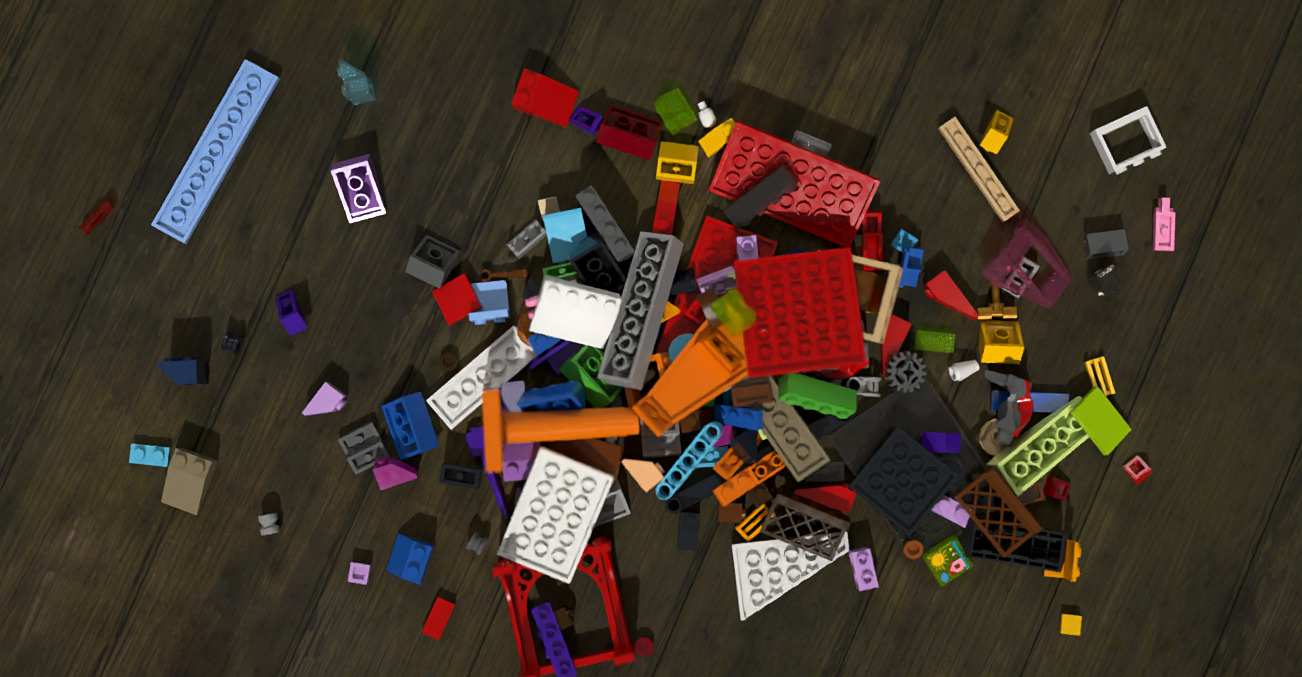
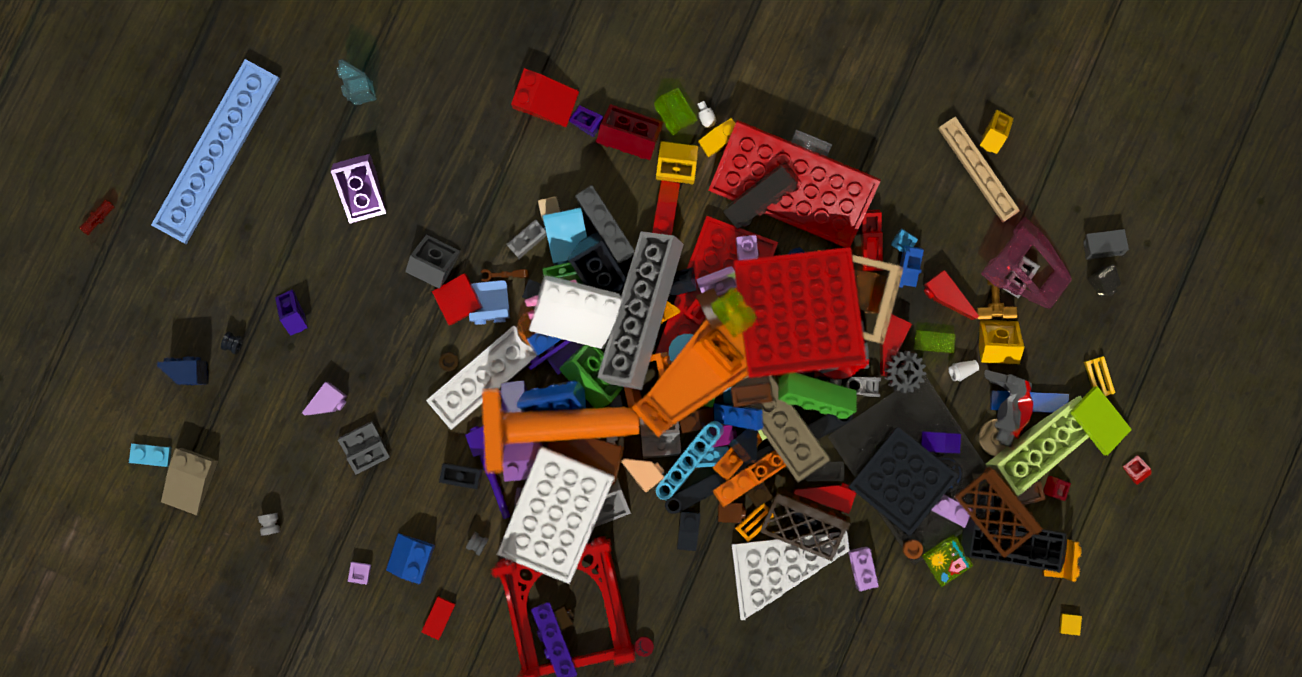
(393, 472): magenta slope -> none
(410, 425): blue slope -> none
(1150, 129): white window -> none
(1163, 226): bright pink hinge -> none

